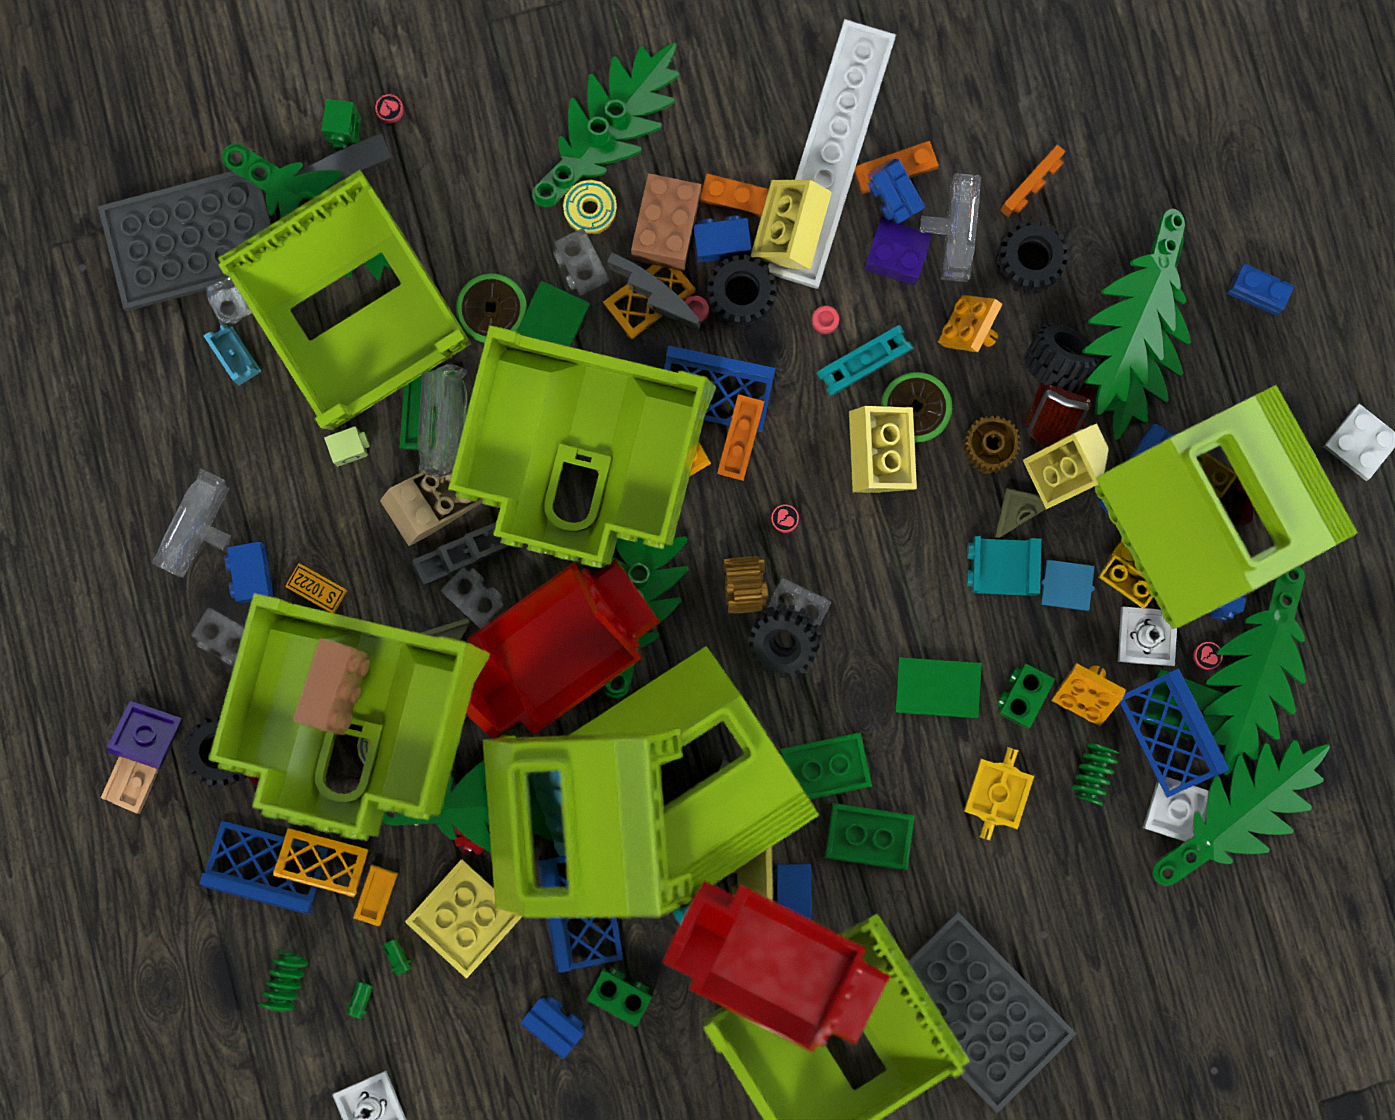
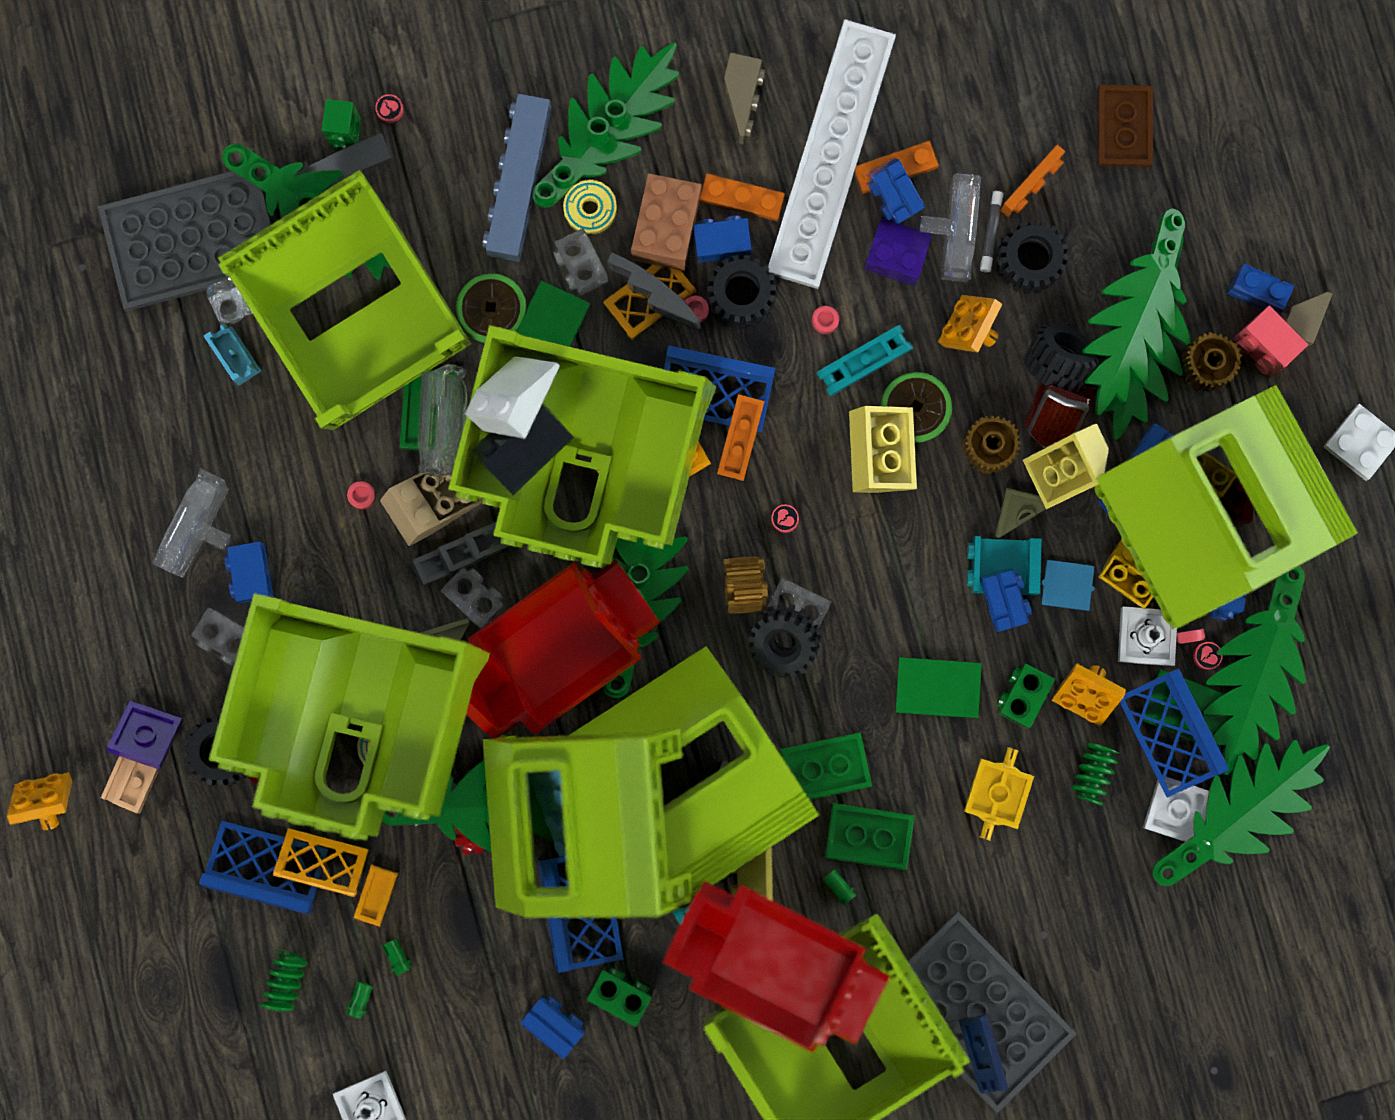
(40, 800): none -> light orange plate
(316, 588): light orange tile -> none
(332, 687): nougat brick -> none
(347, 446): yellowish green brick -> none
(361, 495): none -> coral tile
(462, 919): light yellow plate -> none
(512, 397): none -> white slope
(518, 177): none -> sand blue brick
(519, 459): none -> black slope
(740, 85): none -> dark tan slope
(791, 223): light yellow slope -> none
(793, 887): blue brick -> none
(839, 887): none -> green pin
(983, 1054): none -> dark blue hinge
(991, 231): none -> dark grey bar
(1005, 599): none -> blue brick
(1124, 126): none -> reddish brown plate
(1190, 636): none -> coral tile
(1200, 373): none -> pearl gold brick
(1269, 342): none -> coral brick
(1307, 317): none -> dark tan slope

